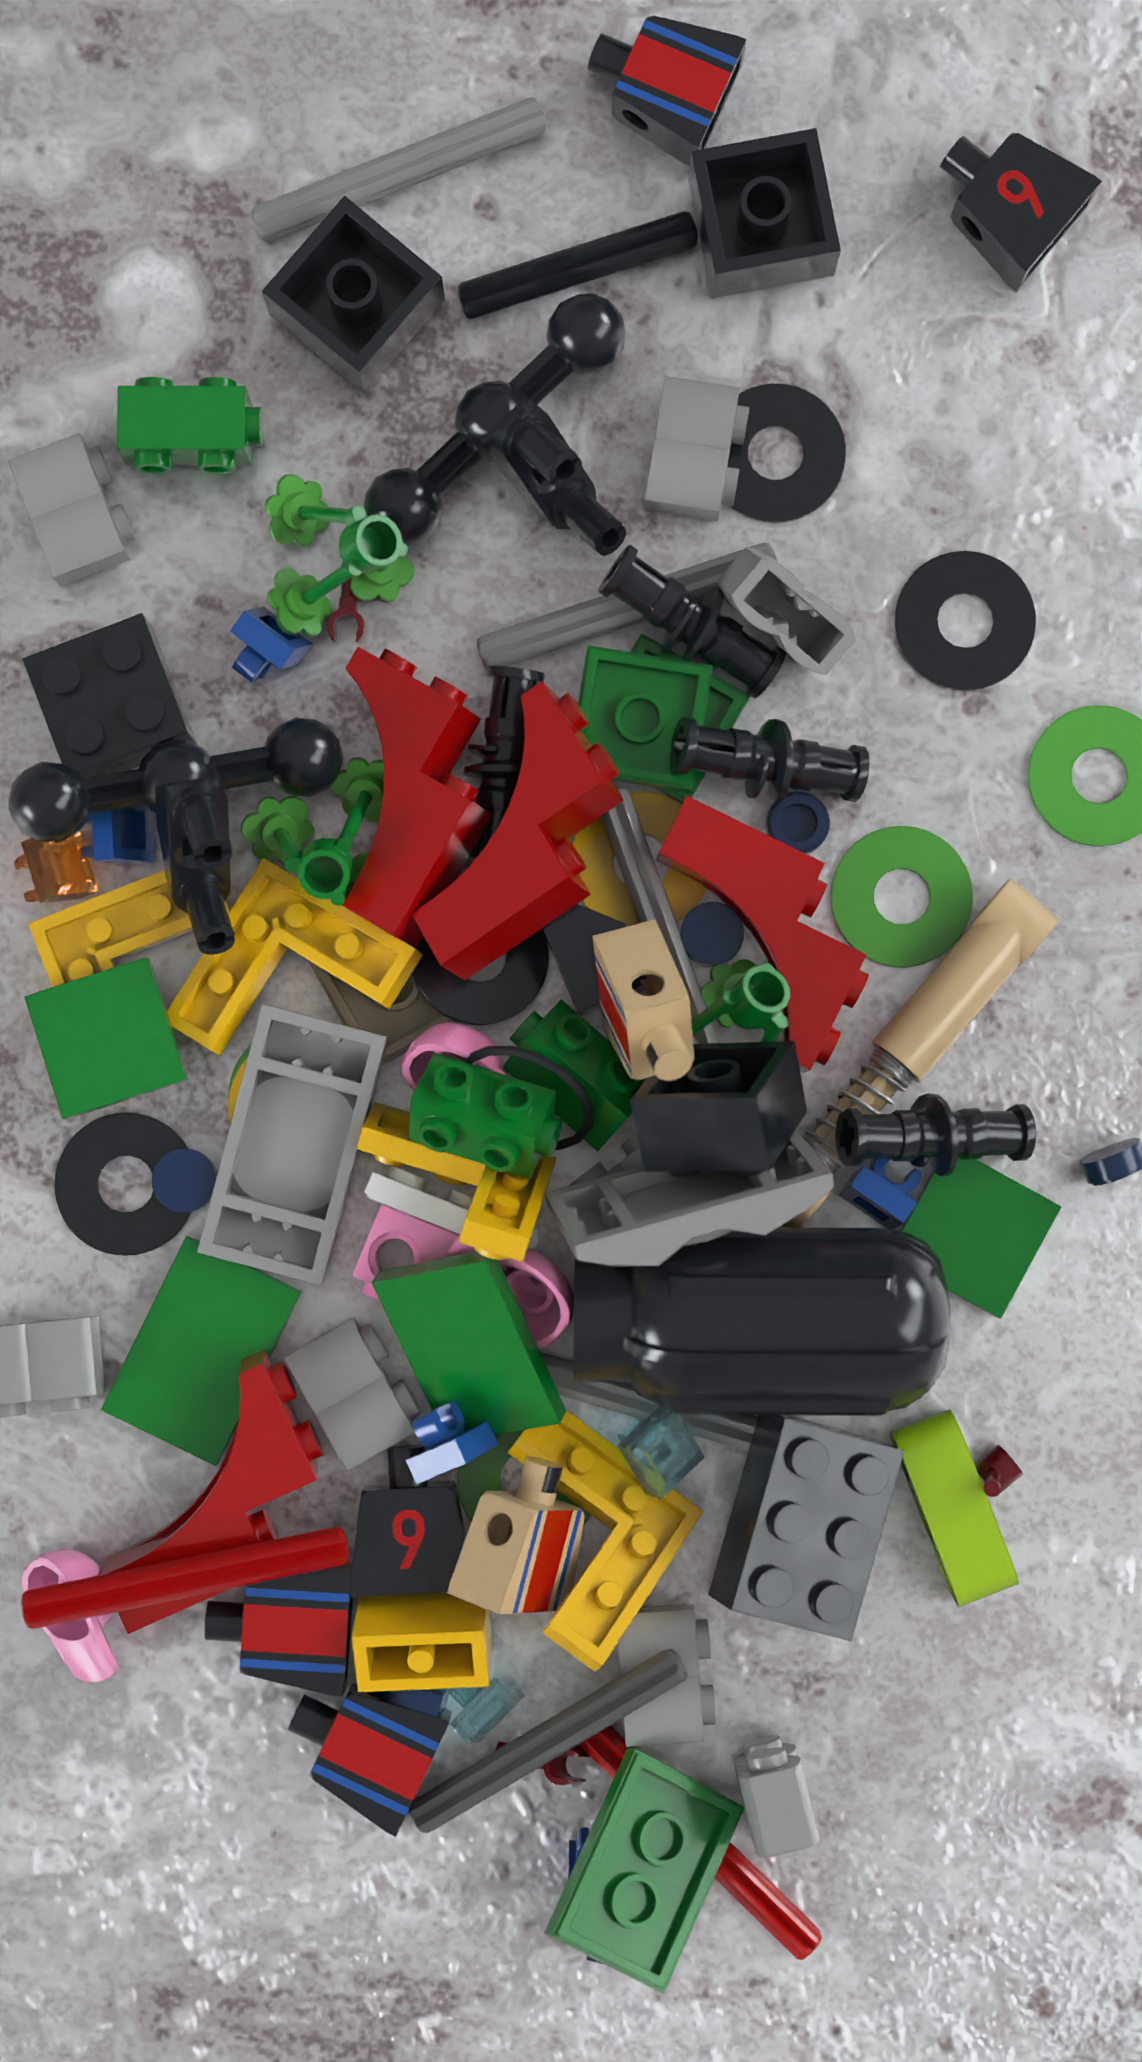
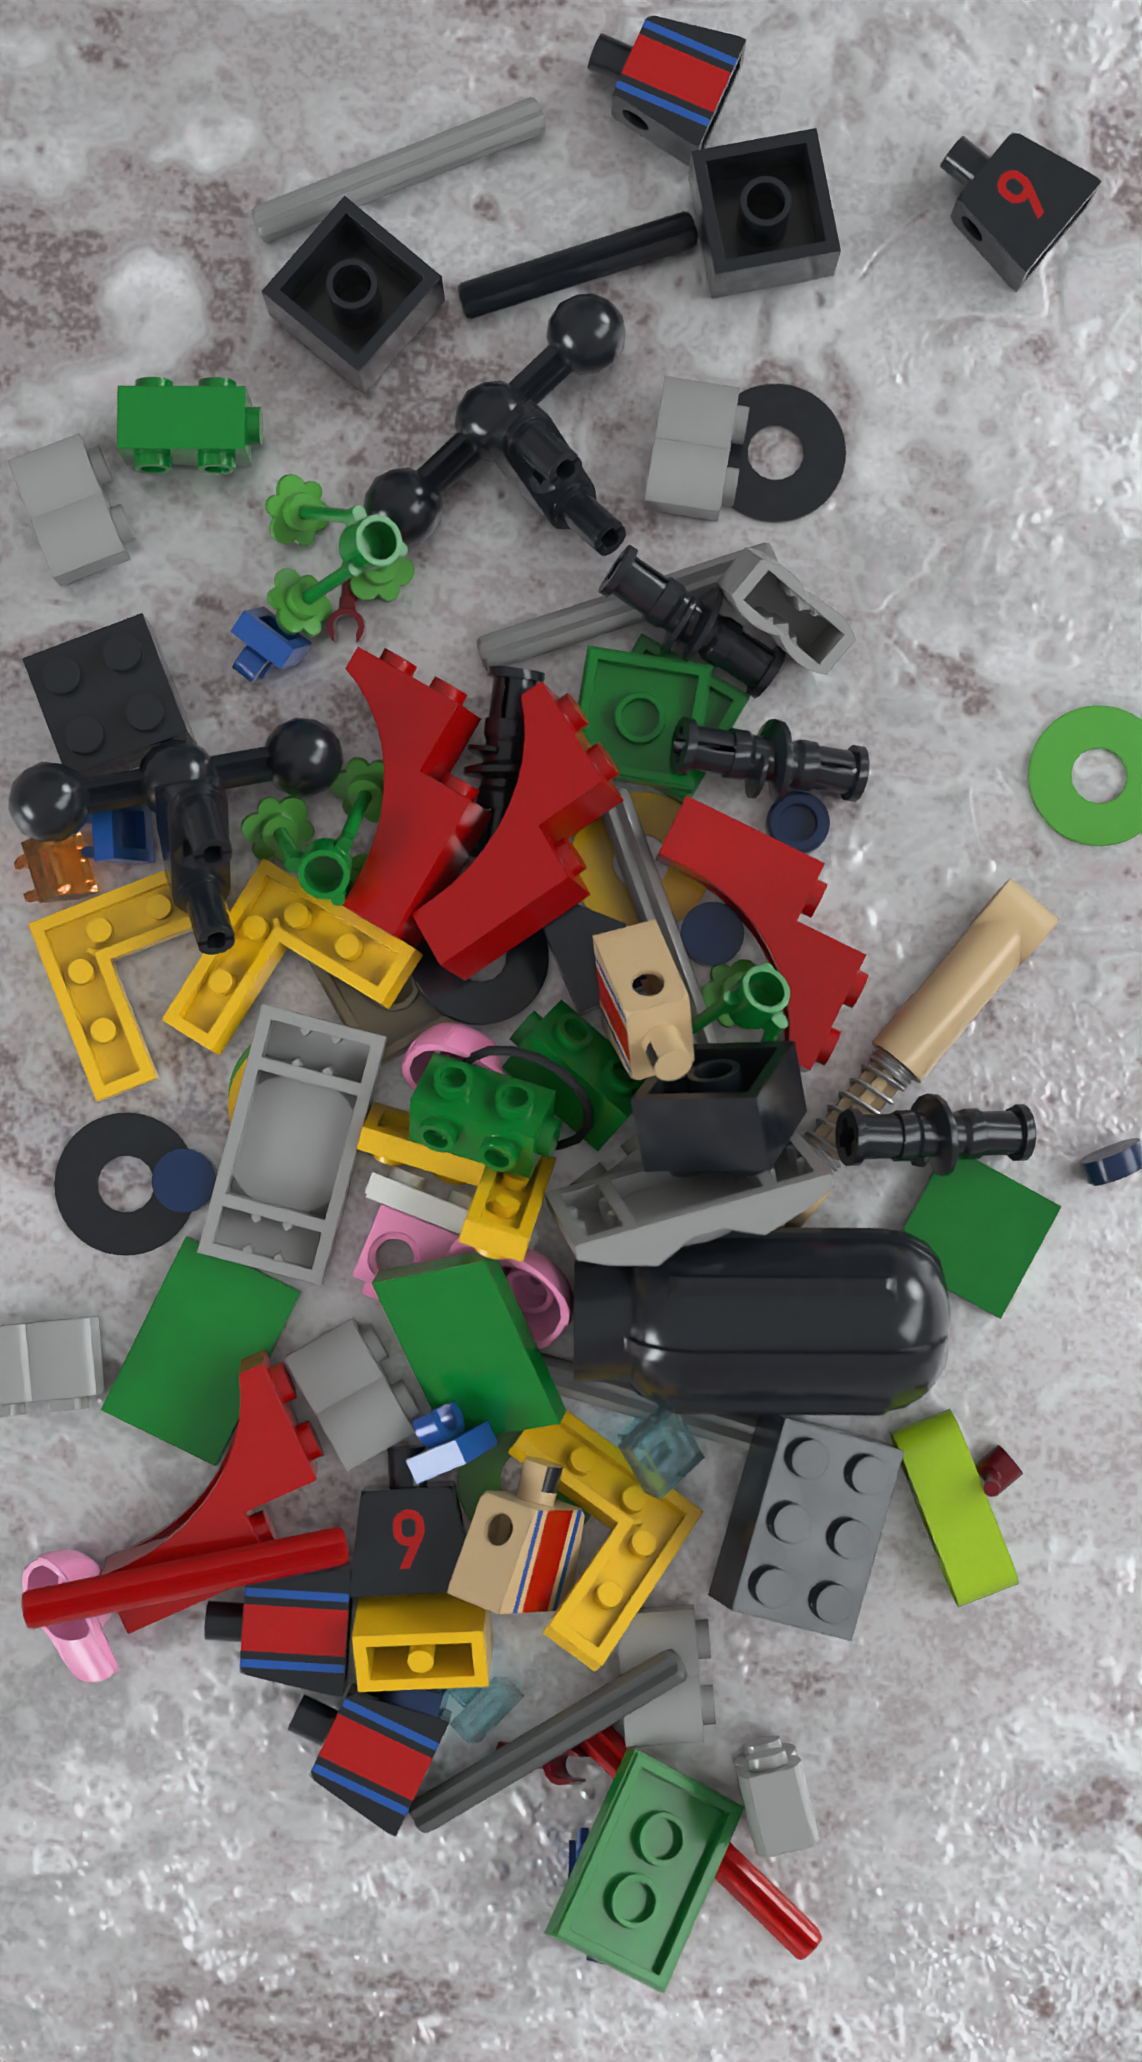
(106, 1038): green tile -> none
(878, 1196): blue tile -> none
(948, 896): bright green gear -> none
(953, 665): black gear -> none

